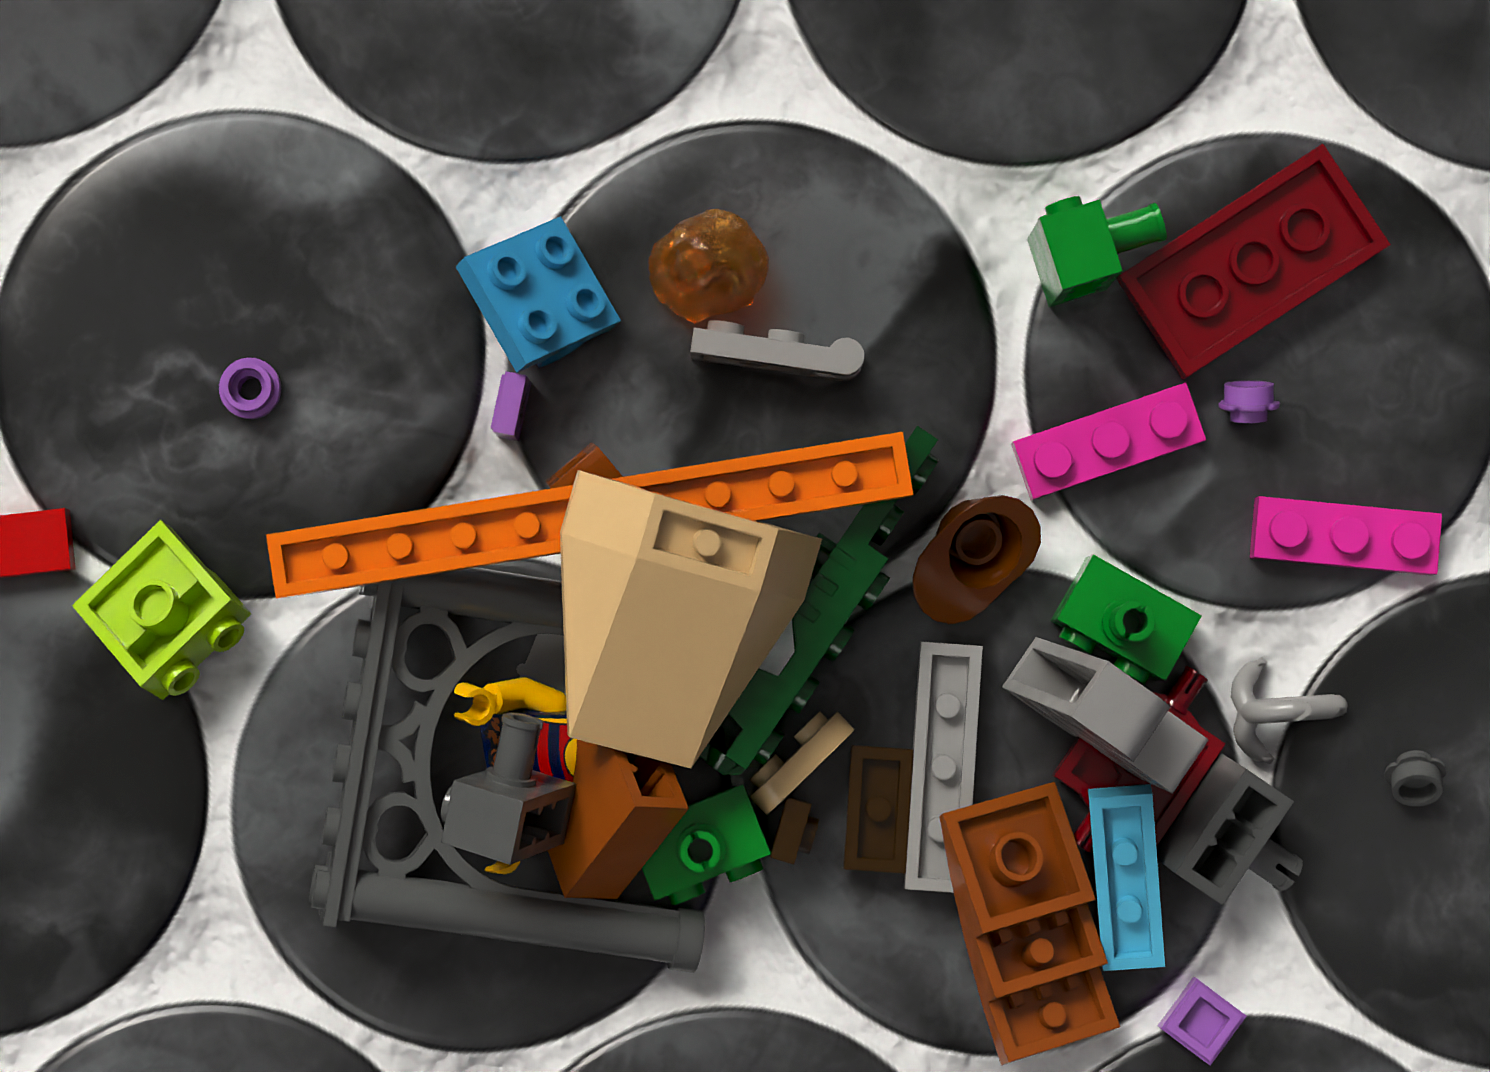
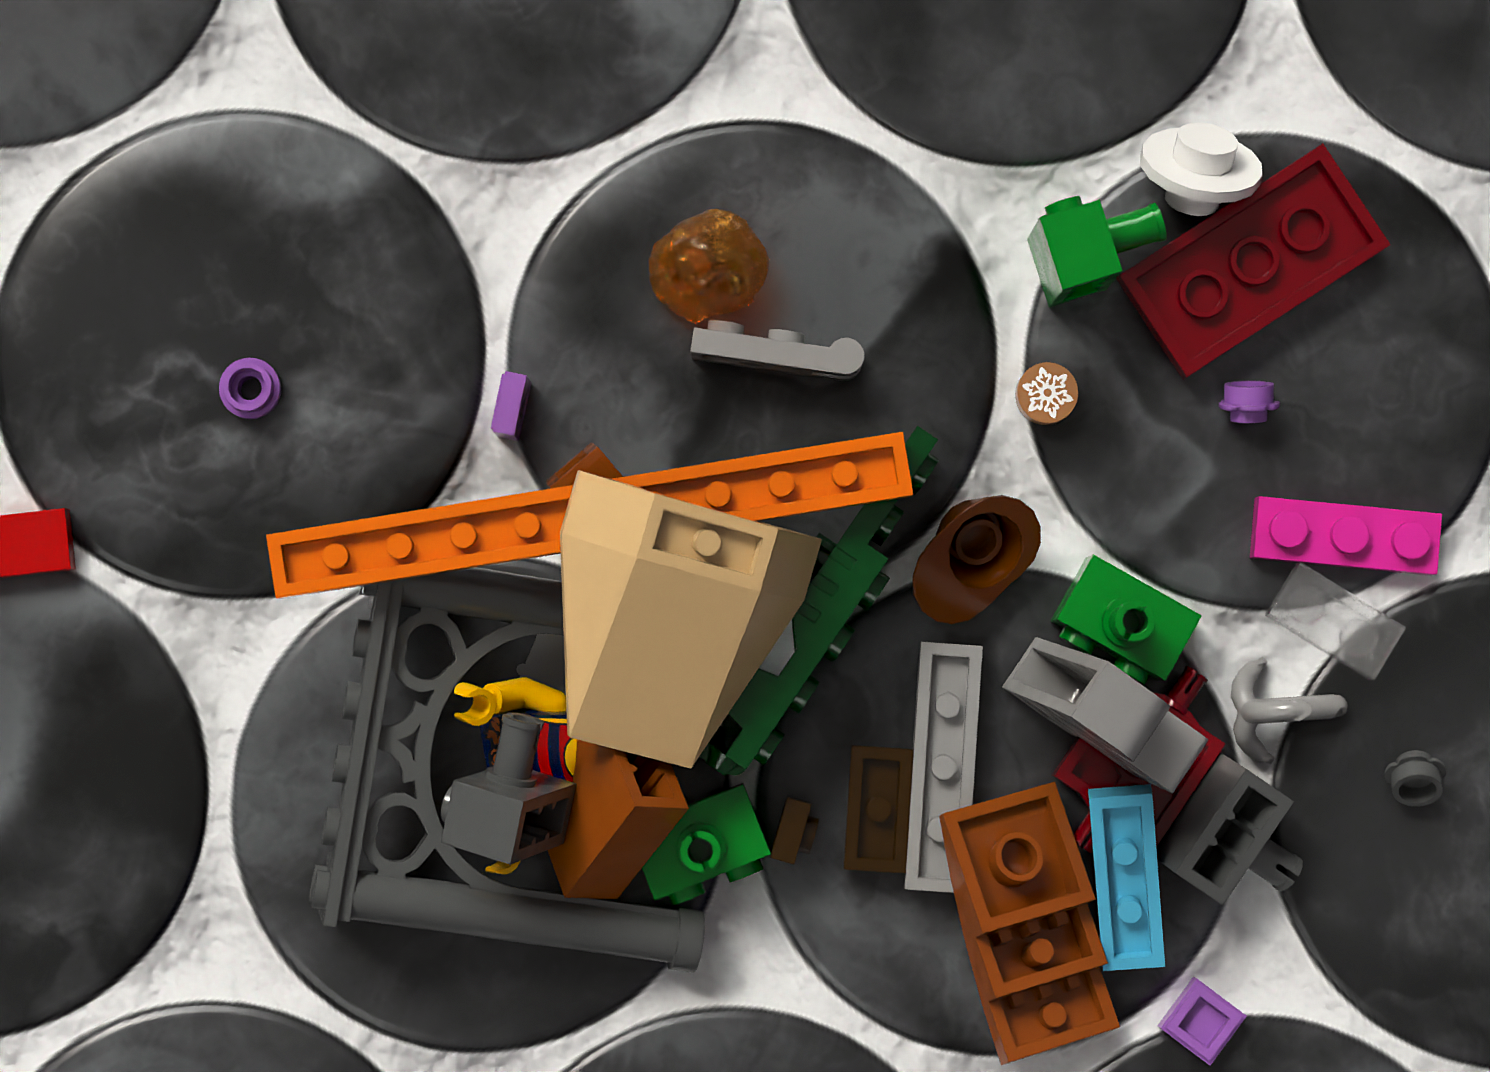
(162, 612): lime plate -> none
(538, 294): dark azure plate -> none
(780, 778): tan plate -> none
(1046, 393): none -> medium nougat tile
(1108, 441): dark pink plate -> none
(1200, 167): none -> white piece
(1335, 621): none -> clear plate

